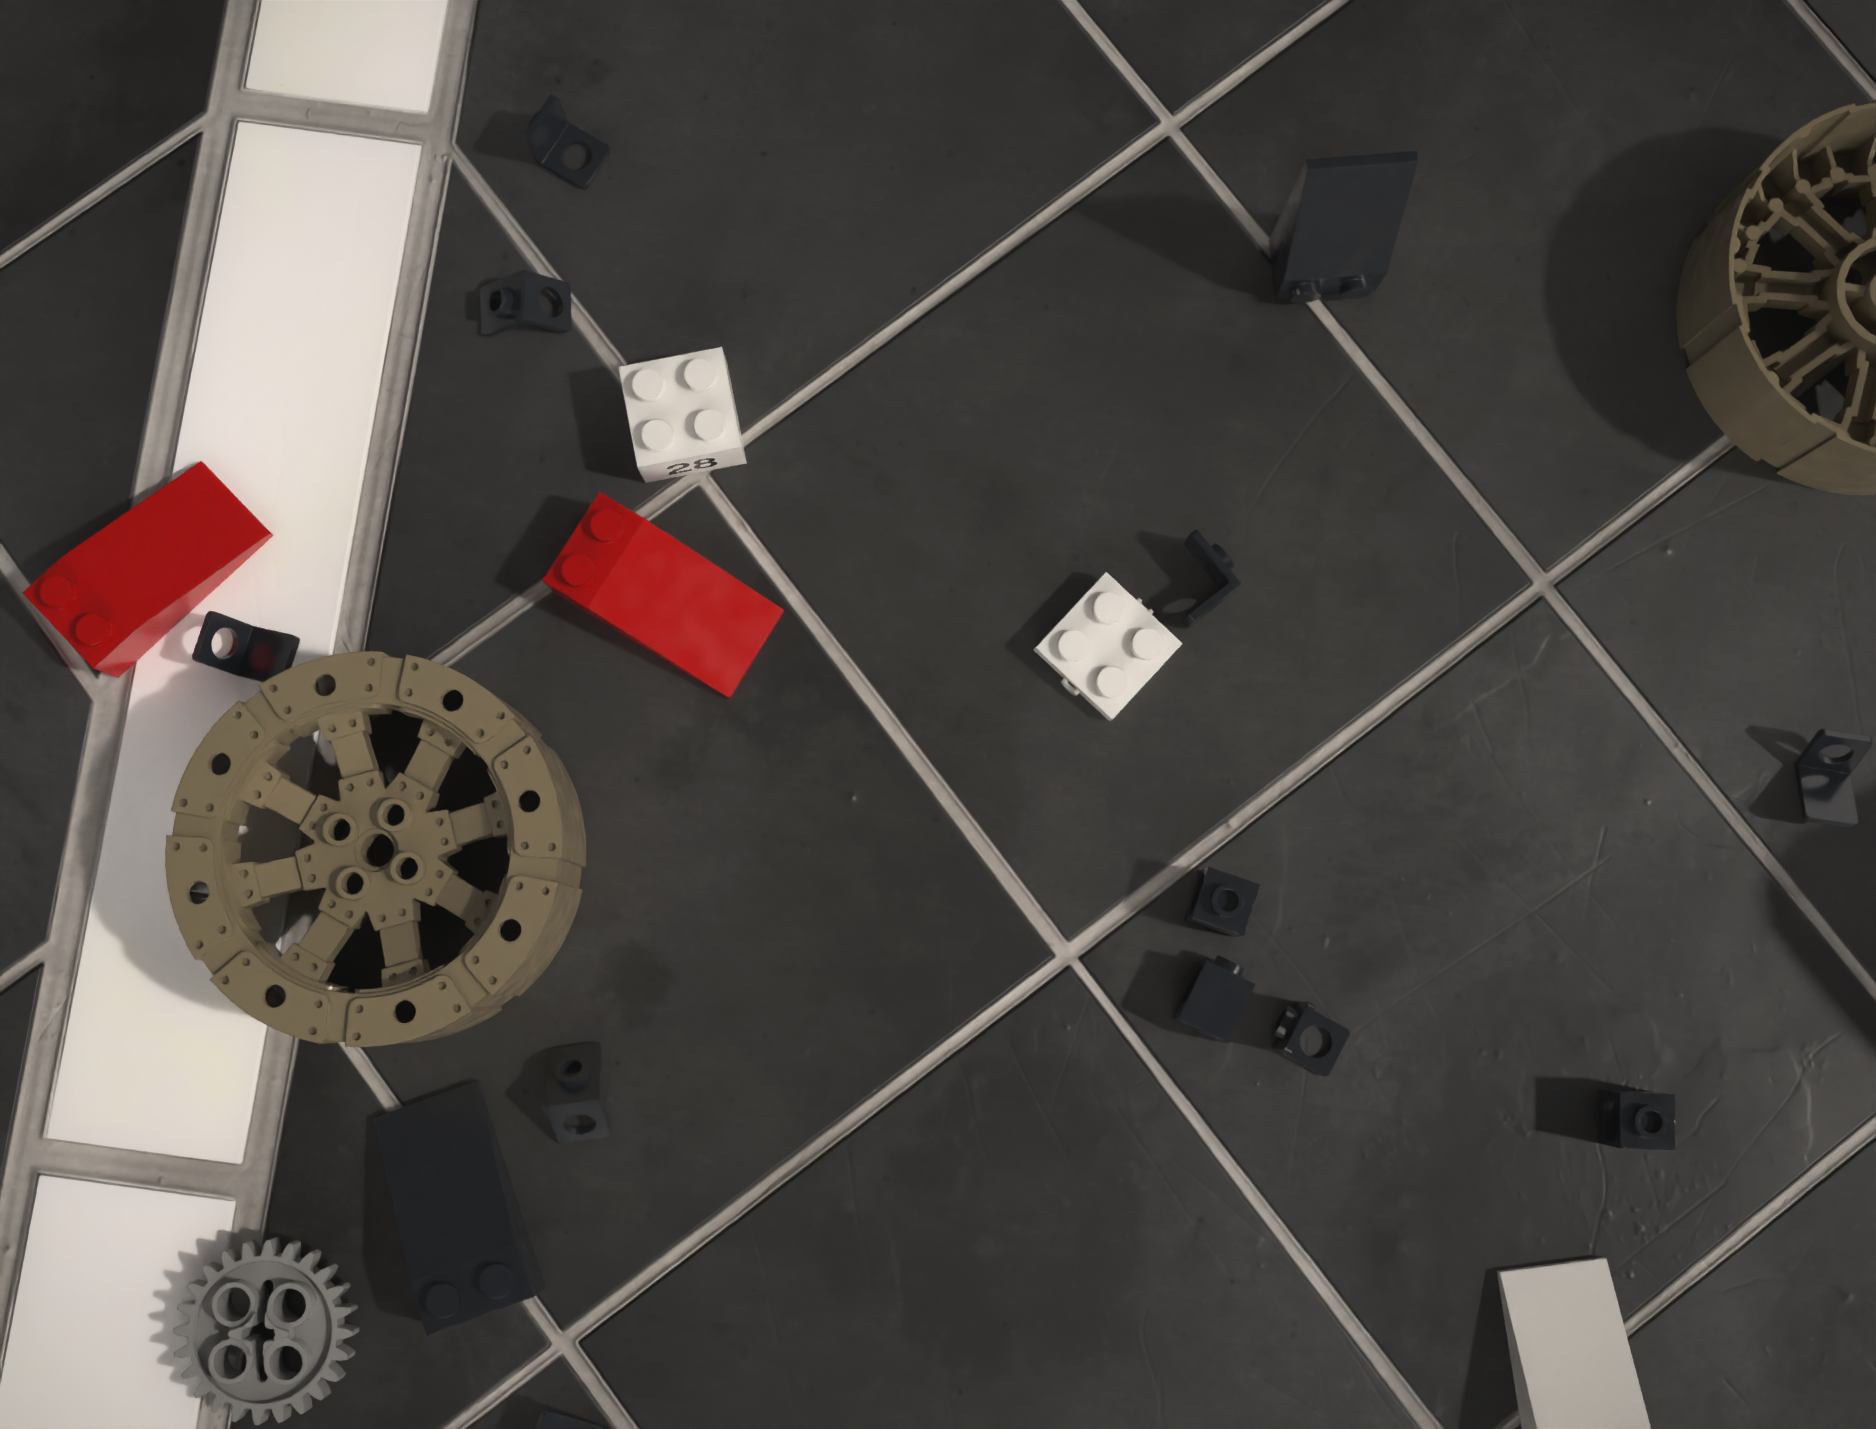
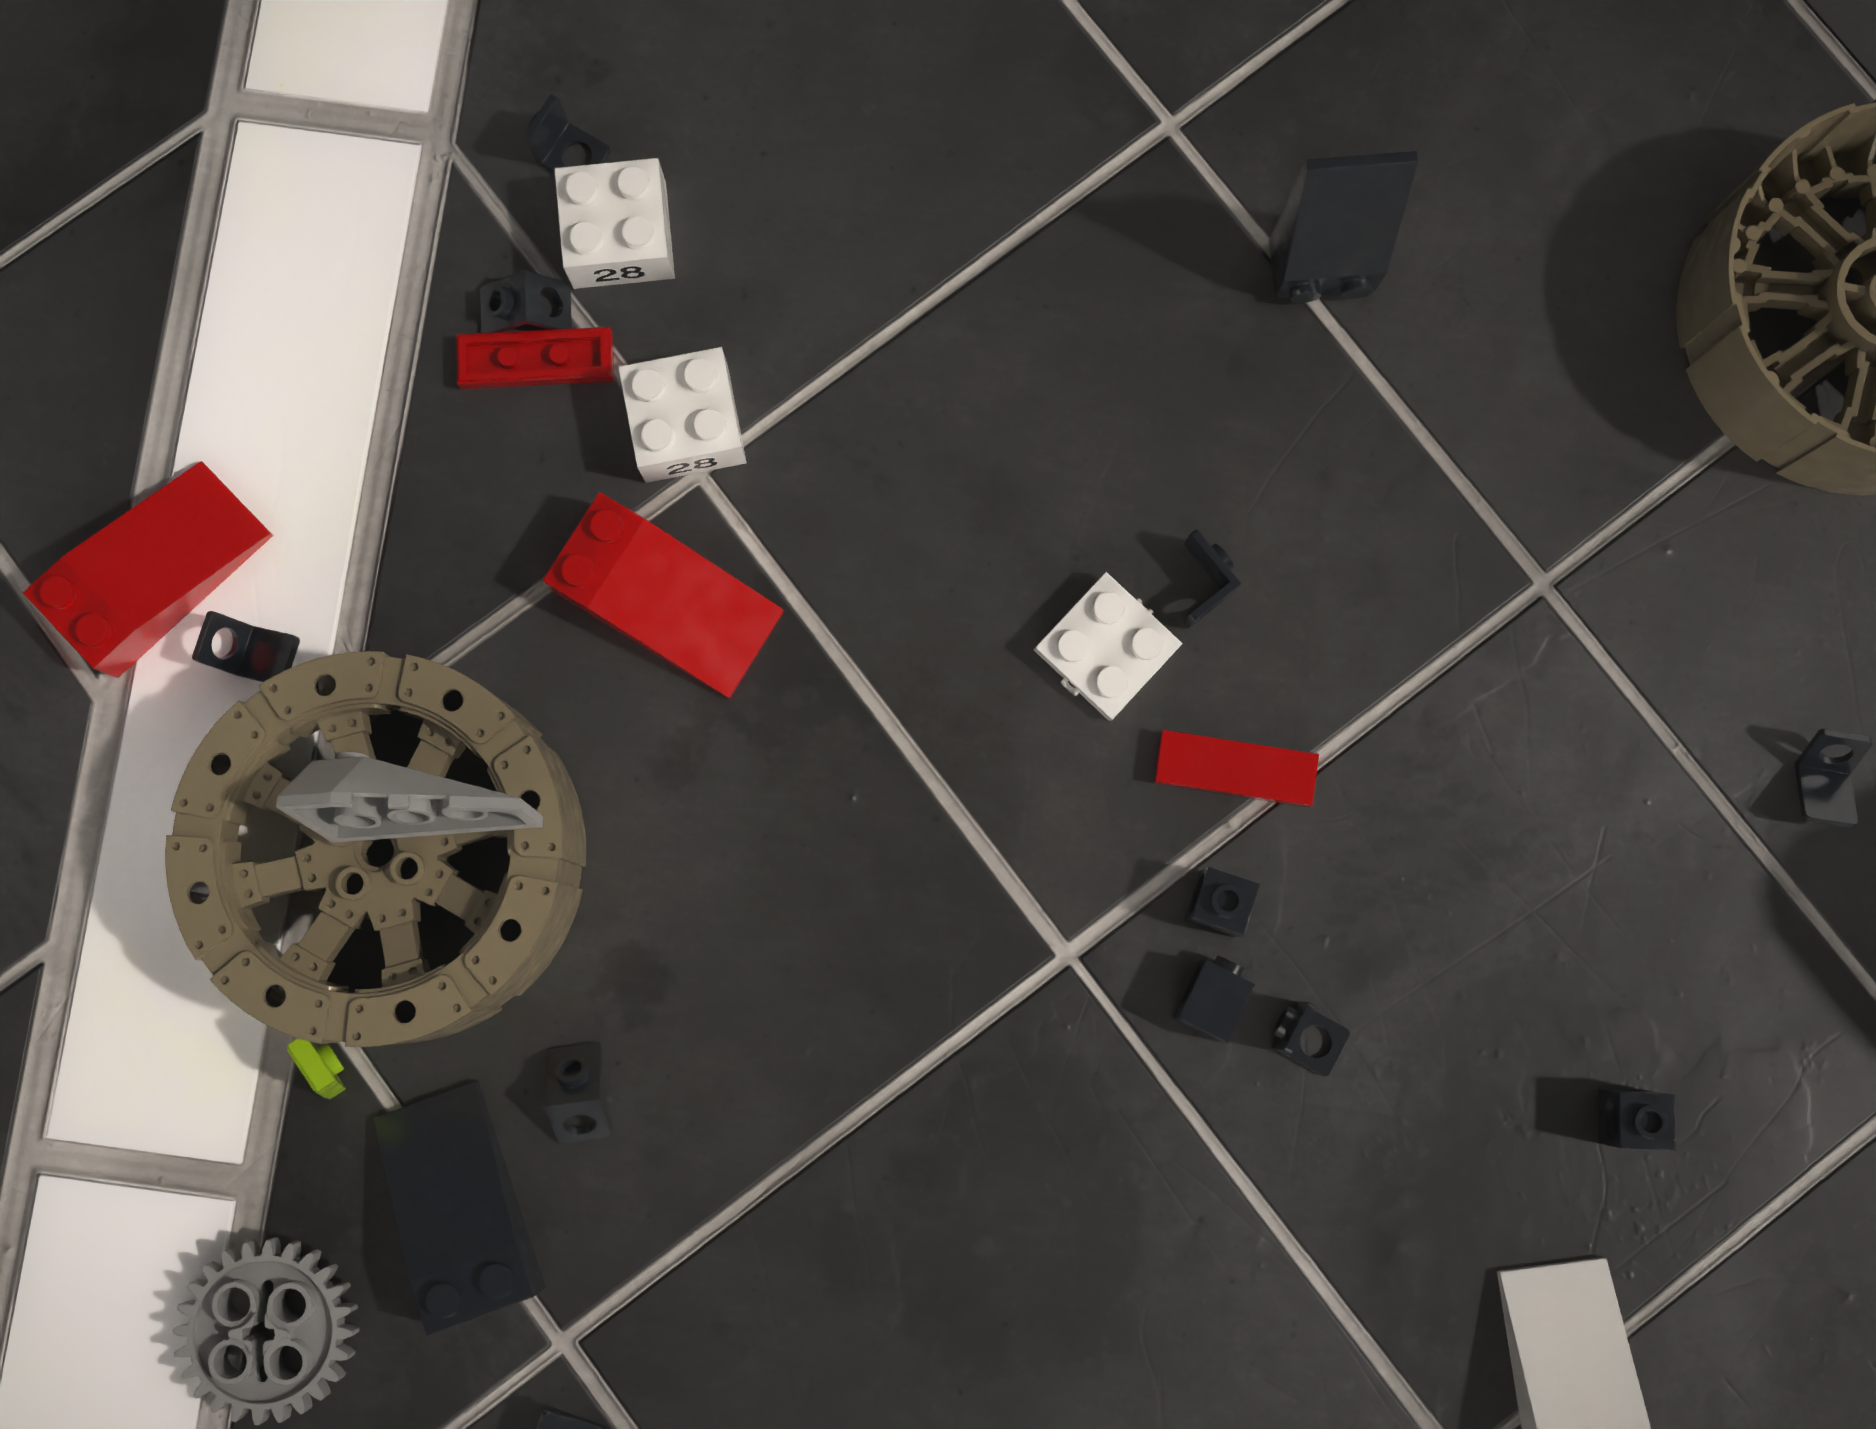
(318, 1066): none -> lime plate
(380, 800): none -> light grey wedge
(535, 358): none -> red tile
(614, 223): none -> white brick
(1236, 768): none -> red tile

